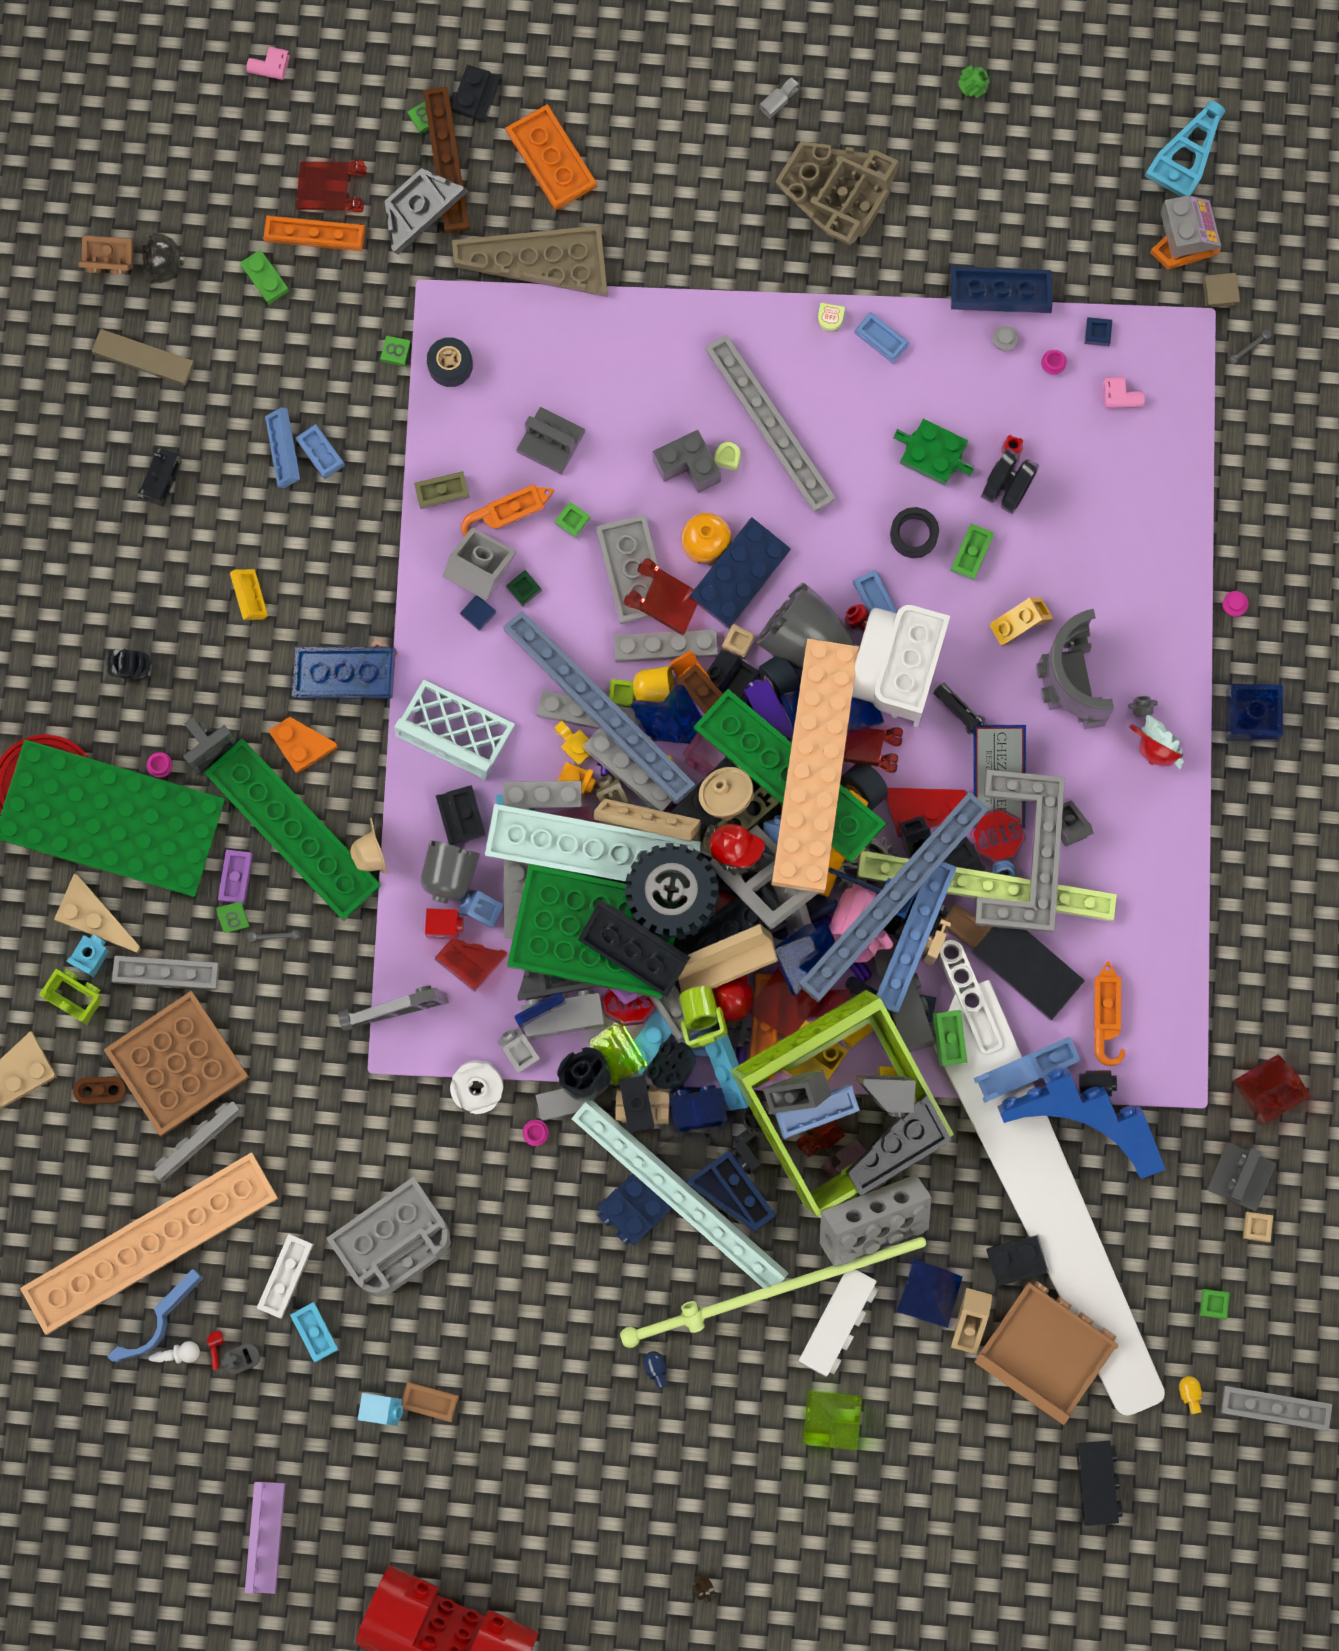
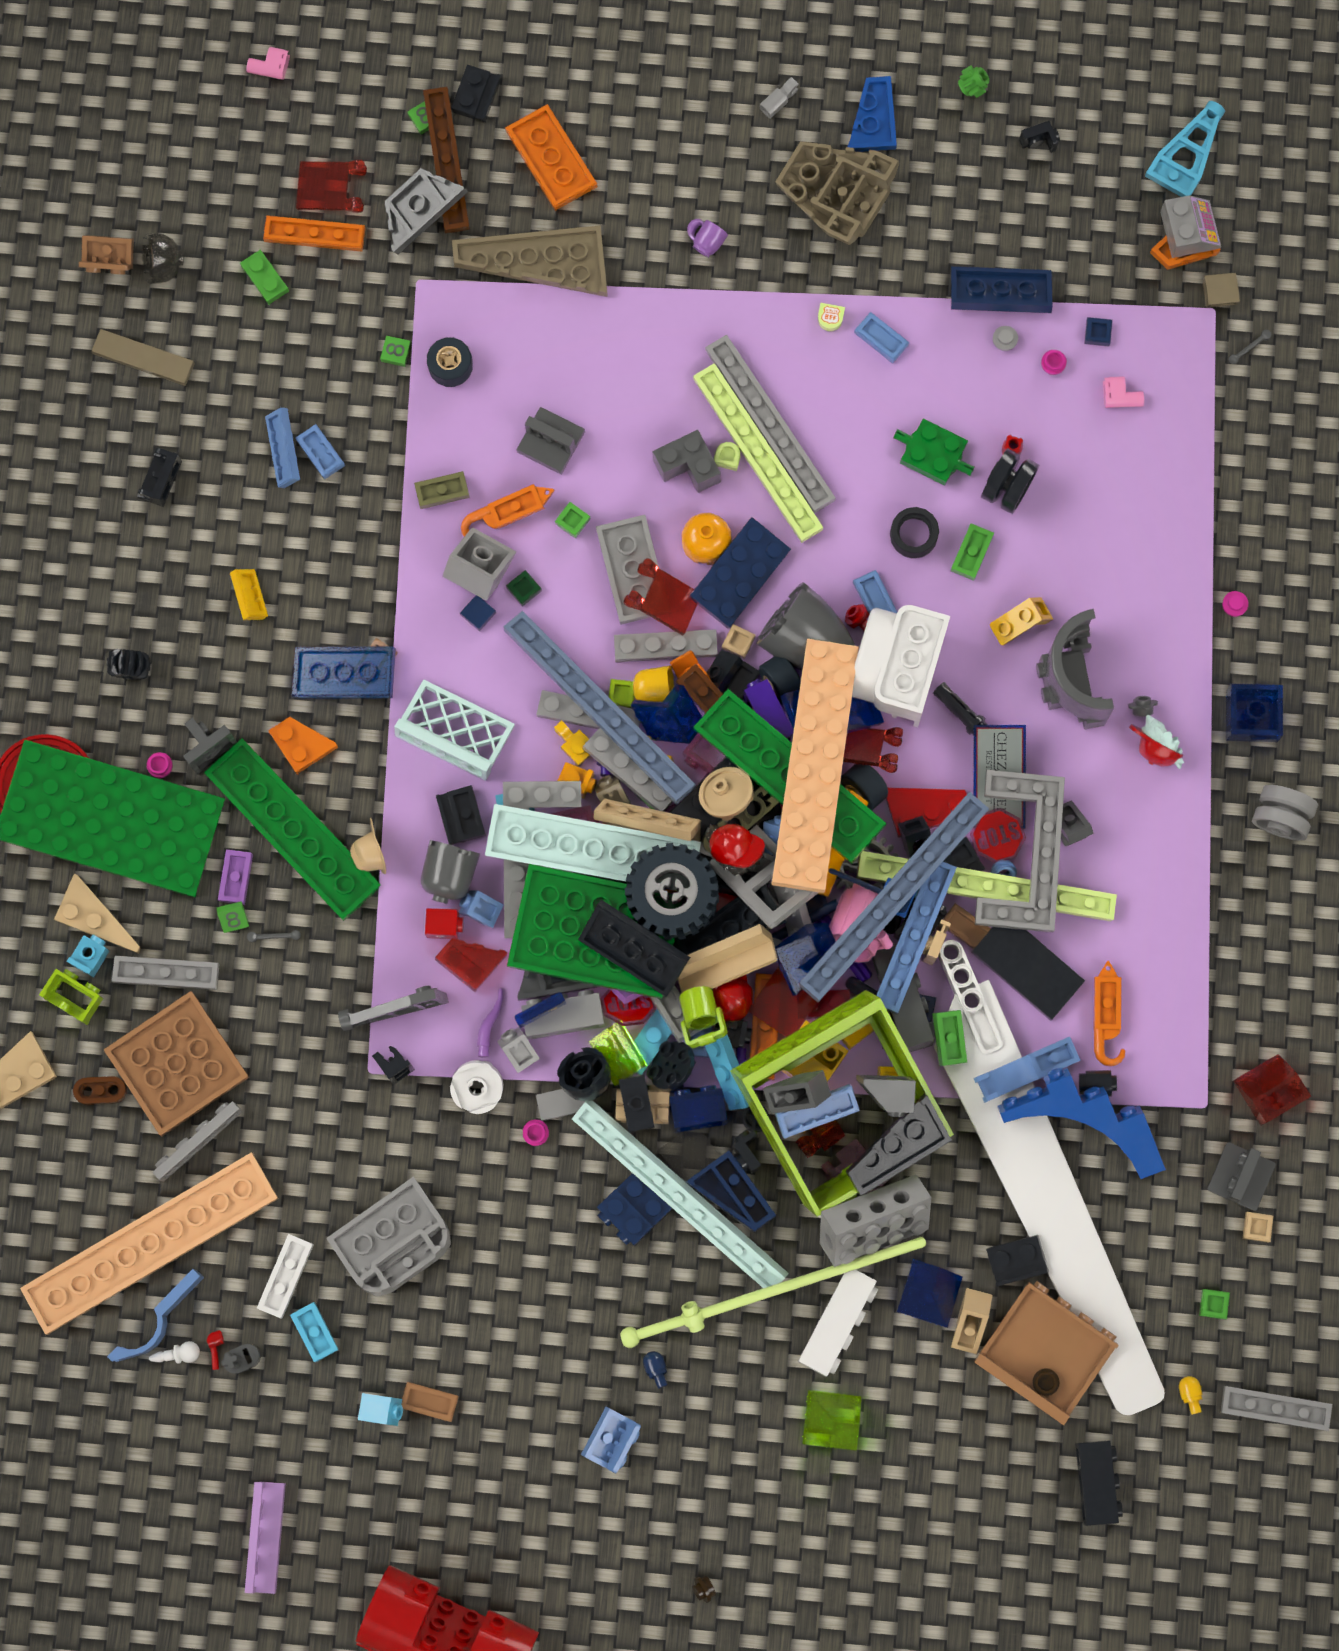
(396, 1068): none -> black hinge
(483, 1040): none -> medium lavender animal
(611, 1440): none -> medium blue bracket
(708, 238): none -> medium lavender piece
(758, 453): none -> yellowish green plate
(875, 117): none -> blue wing
(1037, 134): none -> black bracket
(1046, 1382): none -> dark brown plate
(1285, 812): none -> light grey wheel

